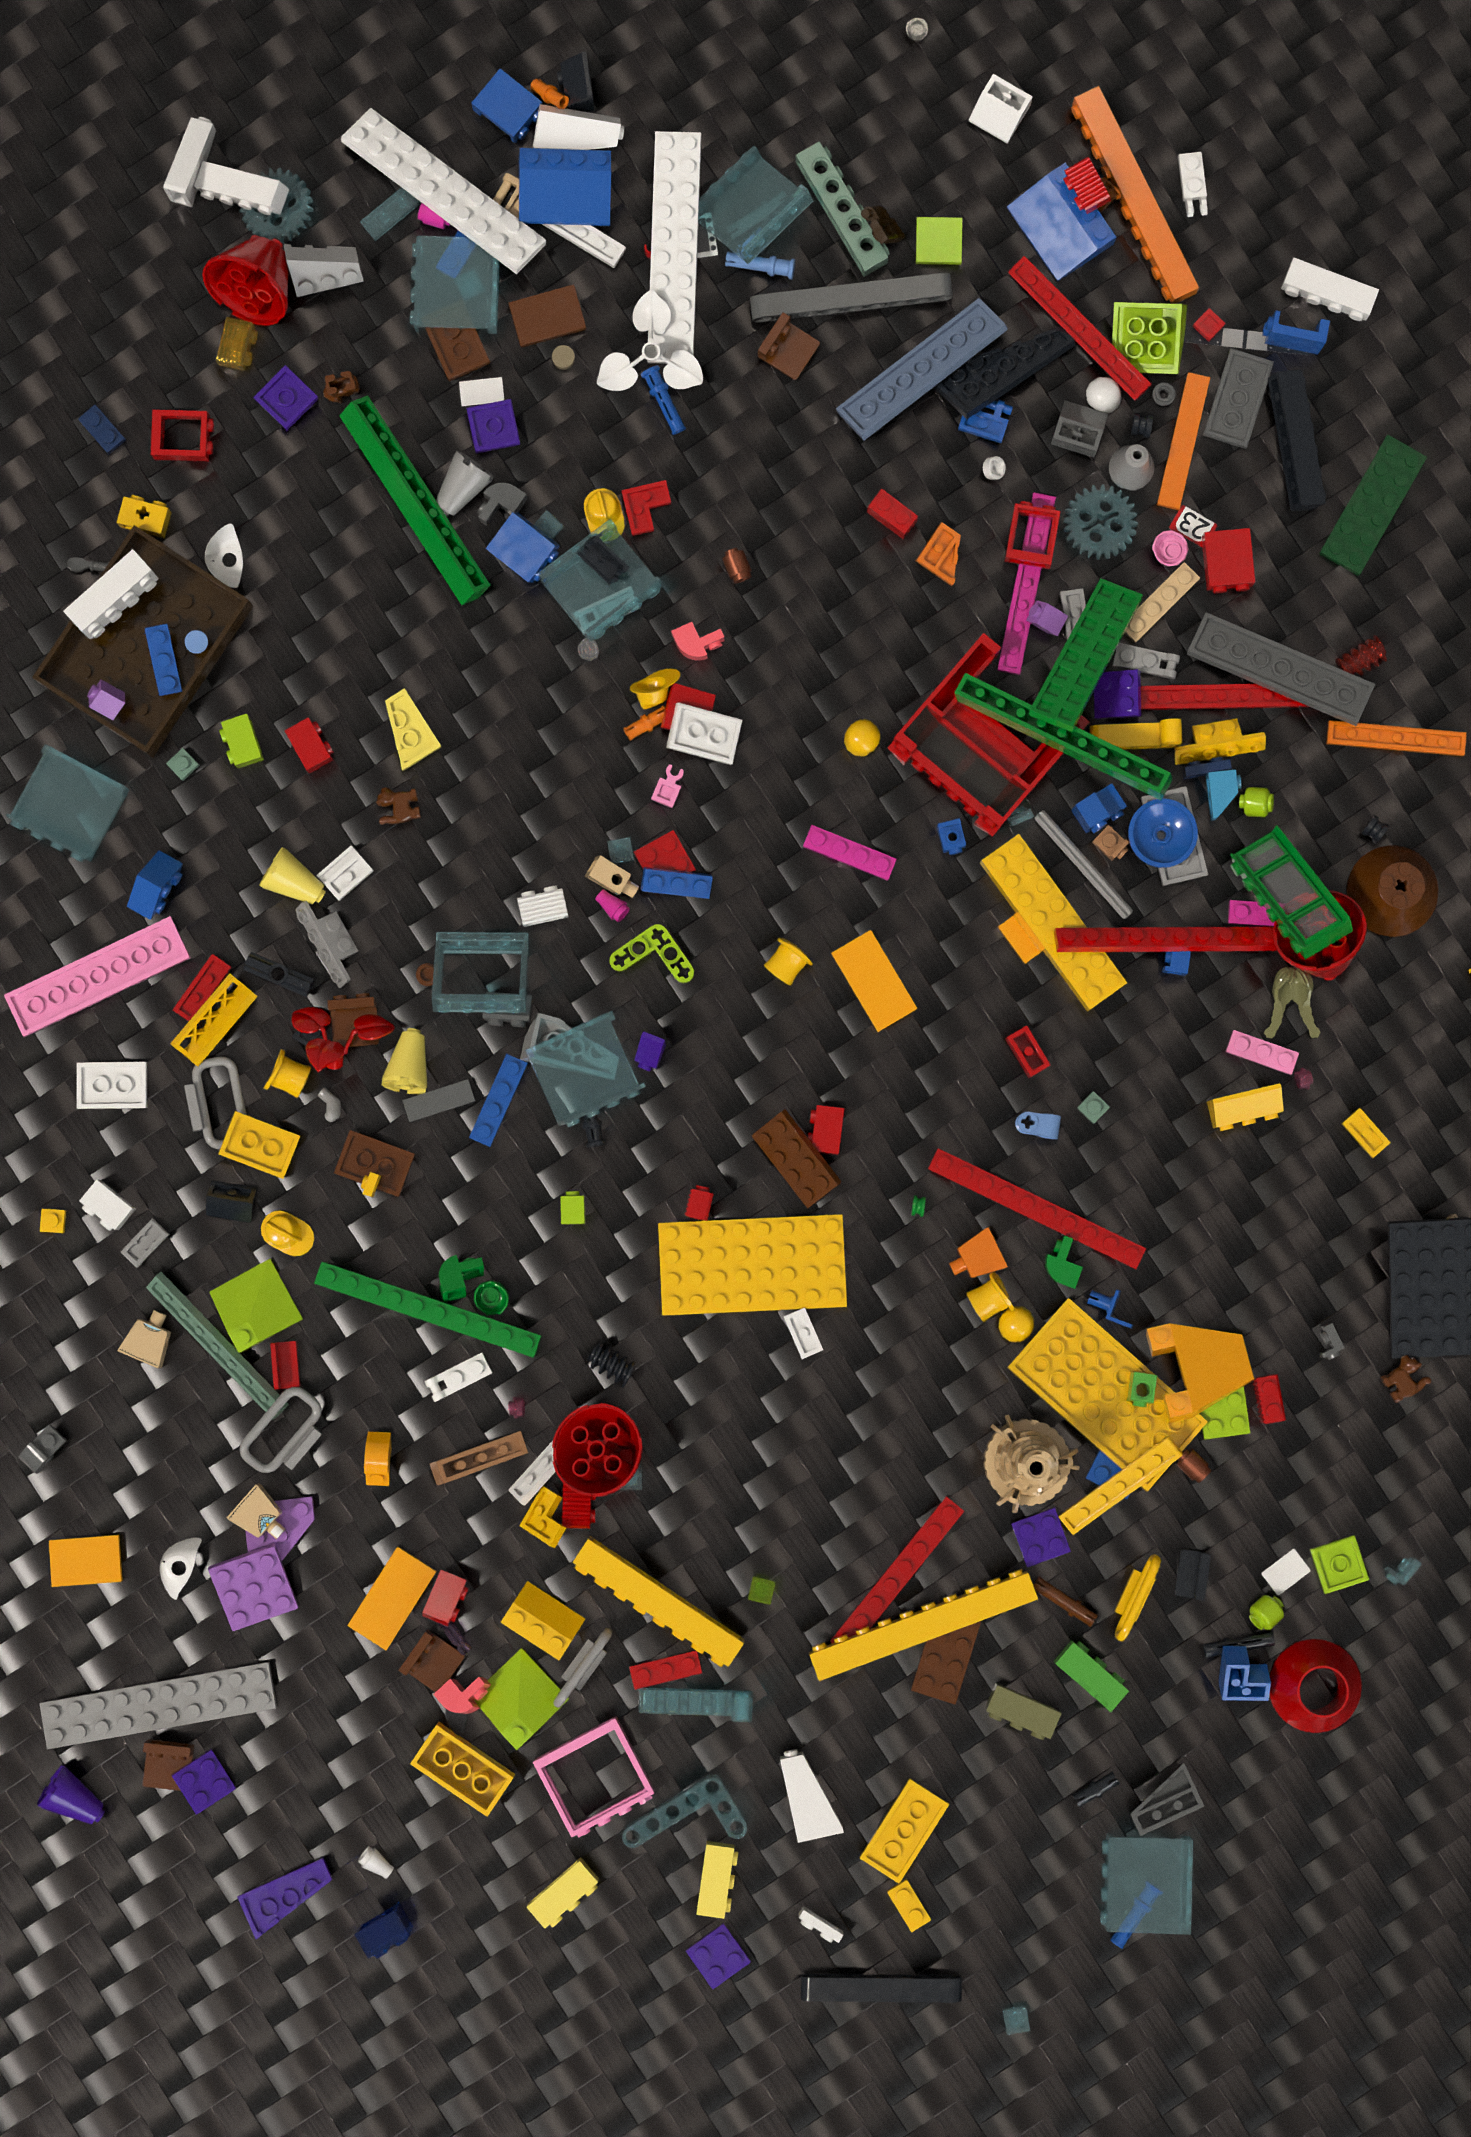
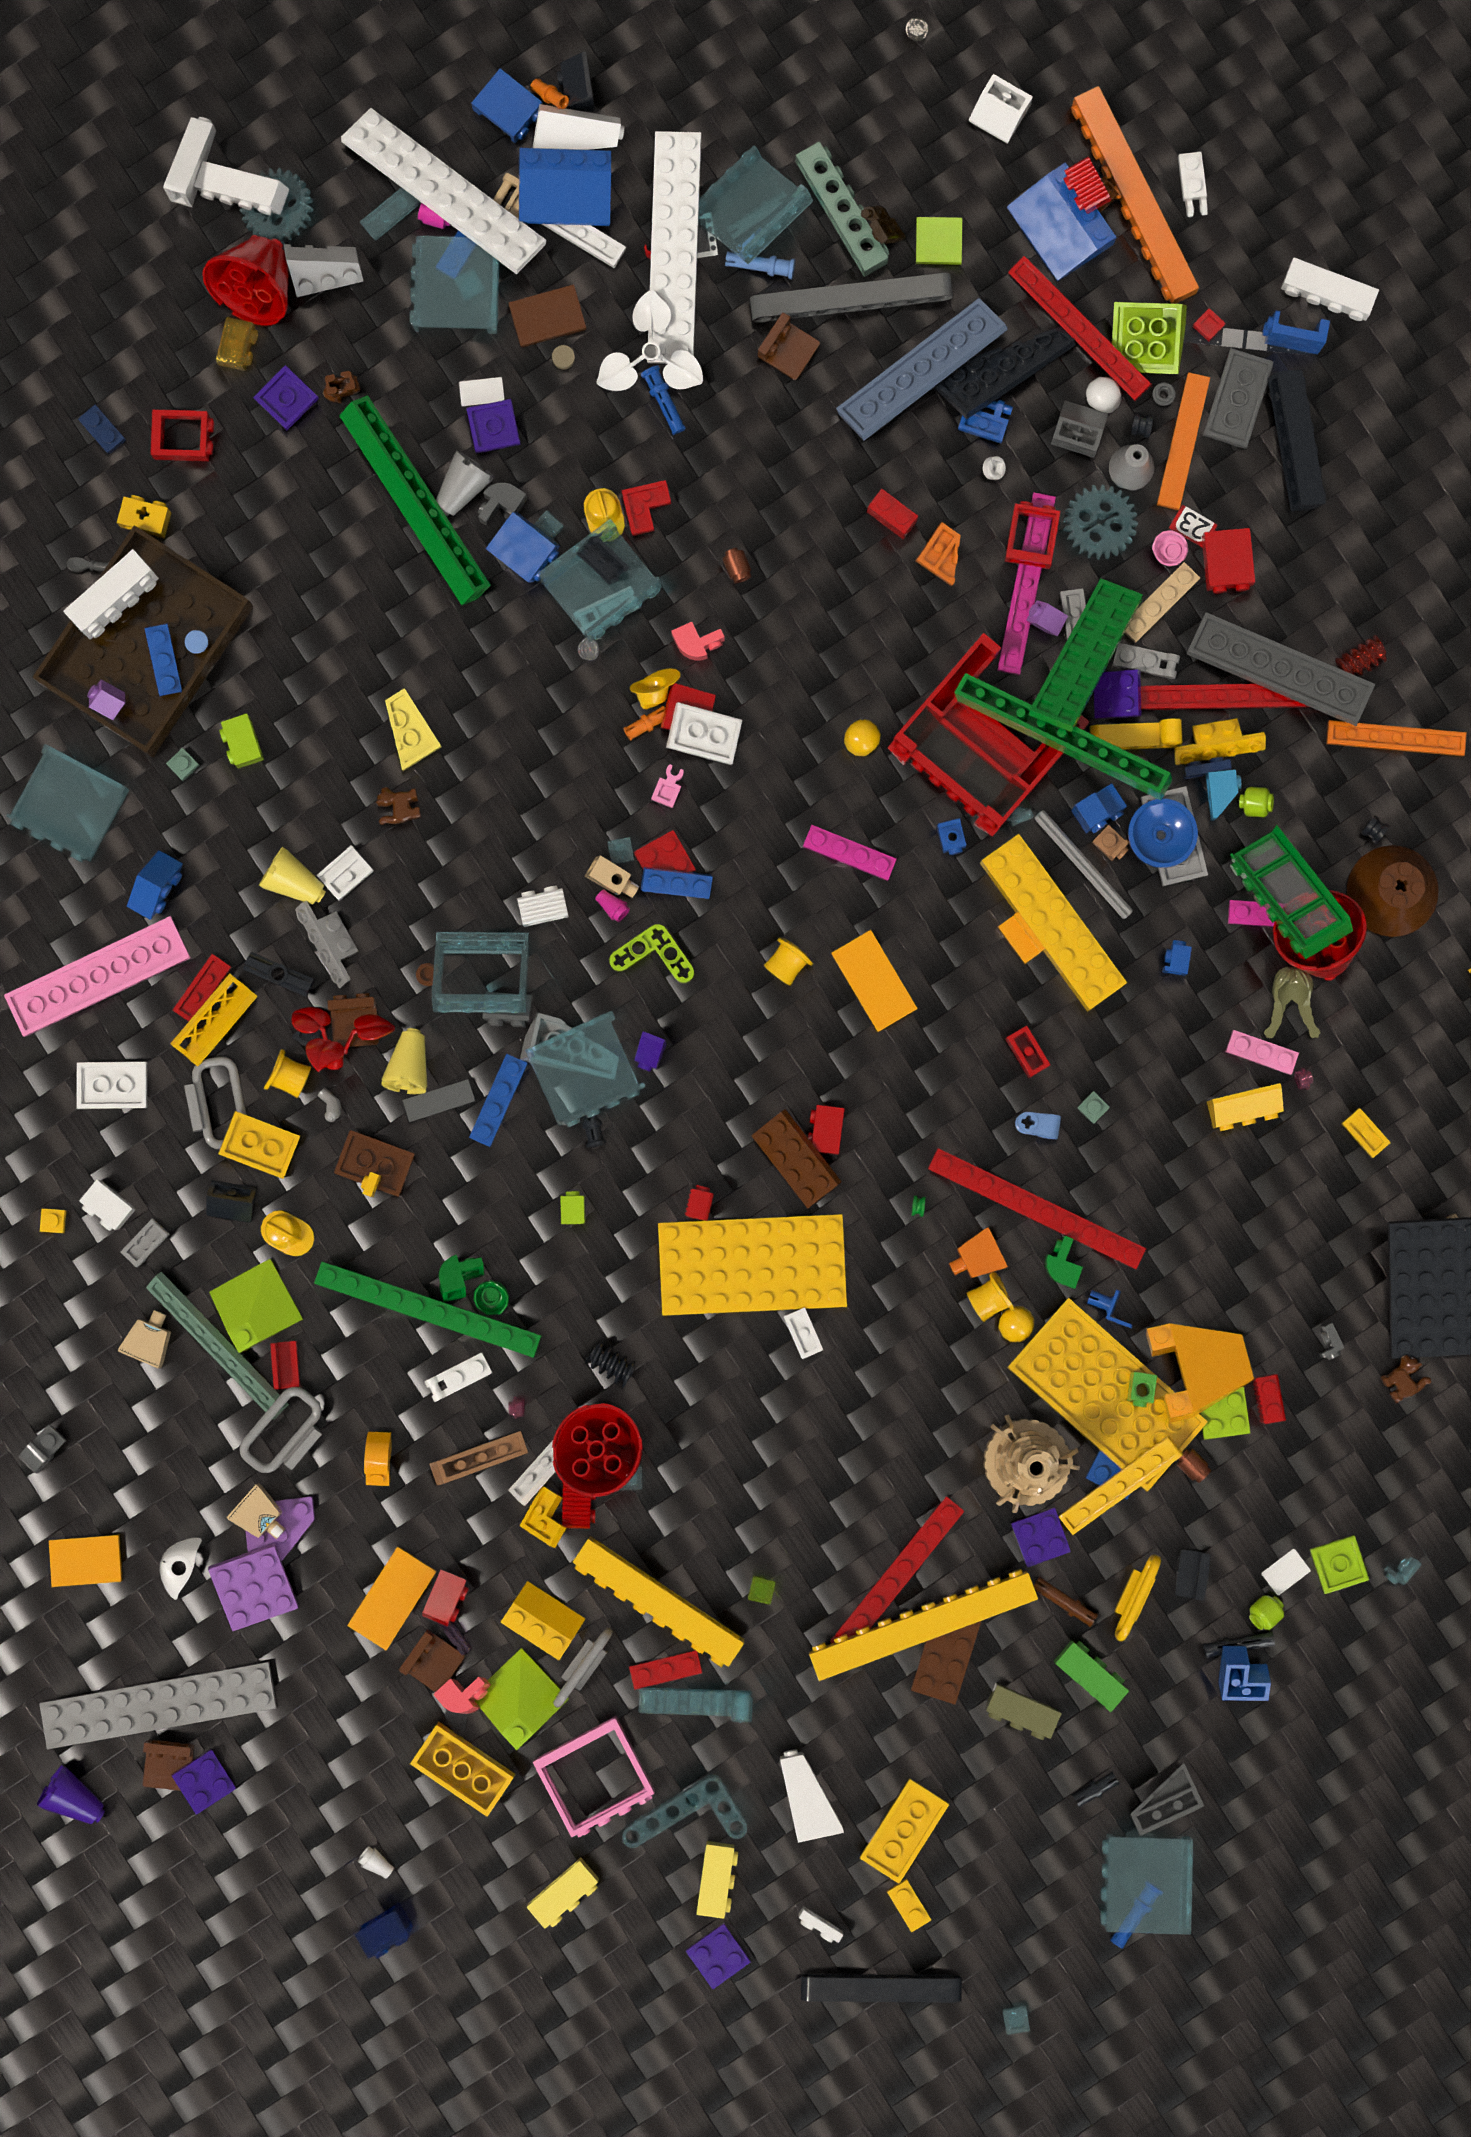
(221, 543): white piece -> none
(279, 1897): dark purple wing -> none
(309, 745): red brick -> none
(458, 350): reddish brown plate -> none
(1164, 939): red plate -> none
(1291, 1669): red cone -> none
(1373, 505): dark green plate -> none

